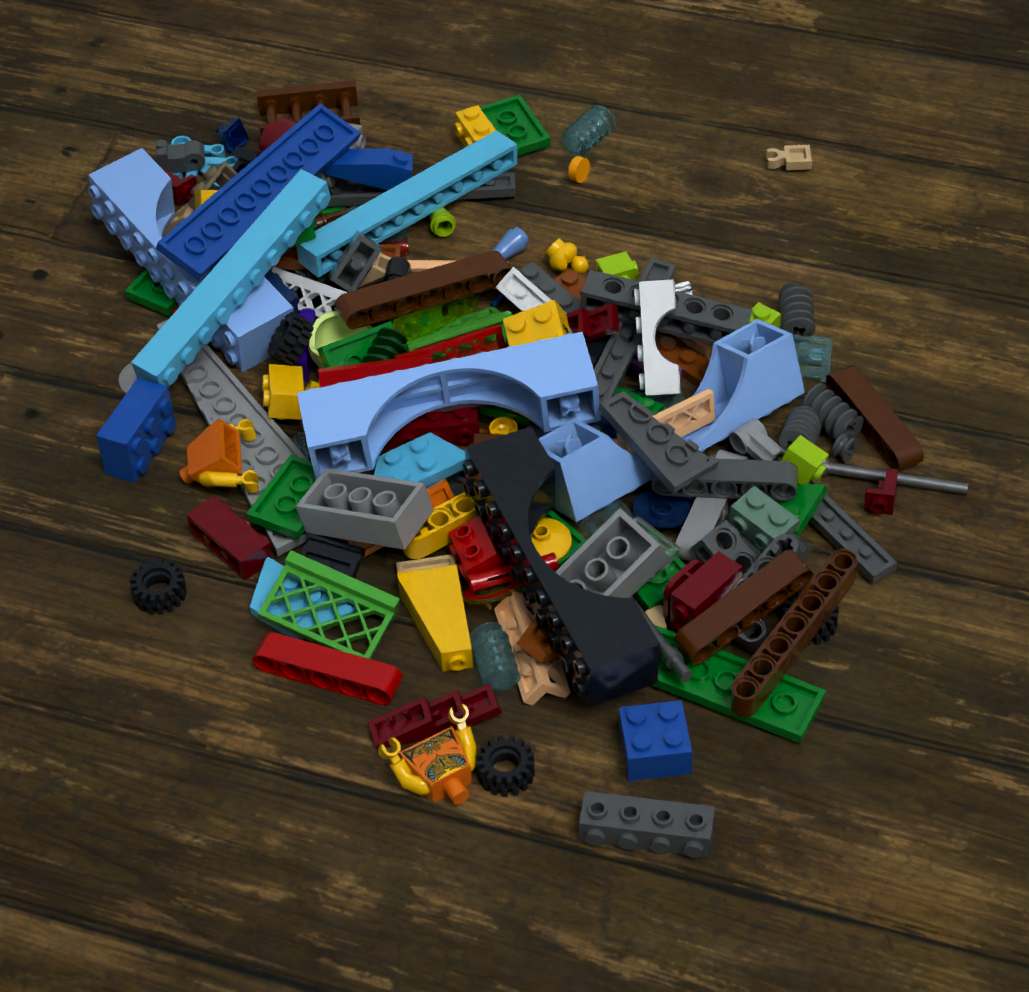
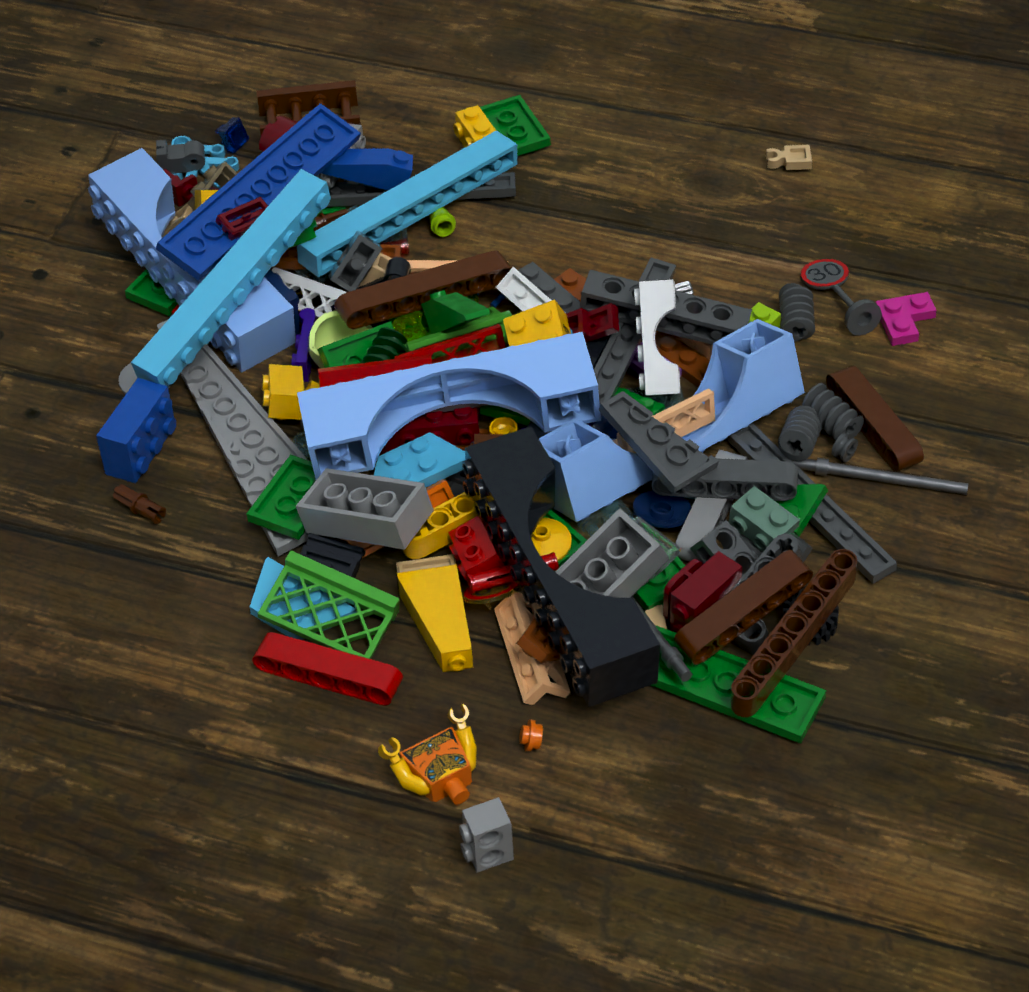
(139, 503): none -> reddish brown axle
(154, 574): black tyre -> none
(216, 457): orange torso -> none
(229, 537): dark red brick -> none
(241, 225): none -> dark red tile
(244, 157): black tile -> none
(290, 338): black tyre -> none
(424, 719): dark red slope -> none
(451, 311): none -> green slope
(486, 835): none -> light grey brick
(494, 656): clear light blue piece -> none
(501, 751): black tyre -> none
(512, 243): medium blue cone -> none
(531, 735): none -> orange plate
(564, 253): yellow animal -> none
(579, 169): light orange tile -> none
(588, 130): clear light blue piece -> none
(618, 265): lime brick -> none
(646, 824): dark grey brick -> none
(655, 740): blue brick -> none
(753, 439): light grey piece -> none
(808, 460): lime brick -> none
(814, 351): clear light blue plate -> none
(830, 273): none -> dark grey piece
(882, 499): dark red bracket -> none
(901, 313): none -> dark pink plate

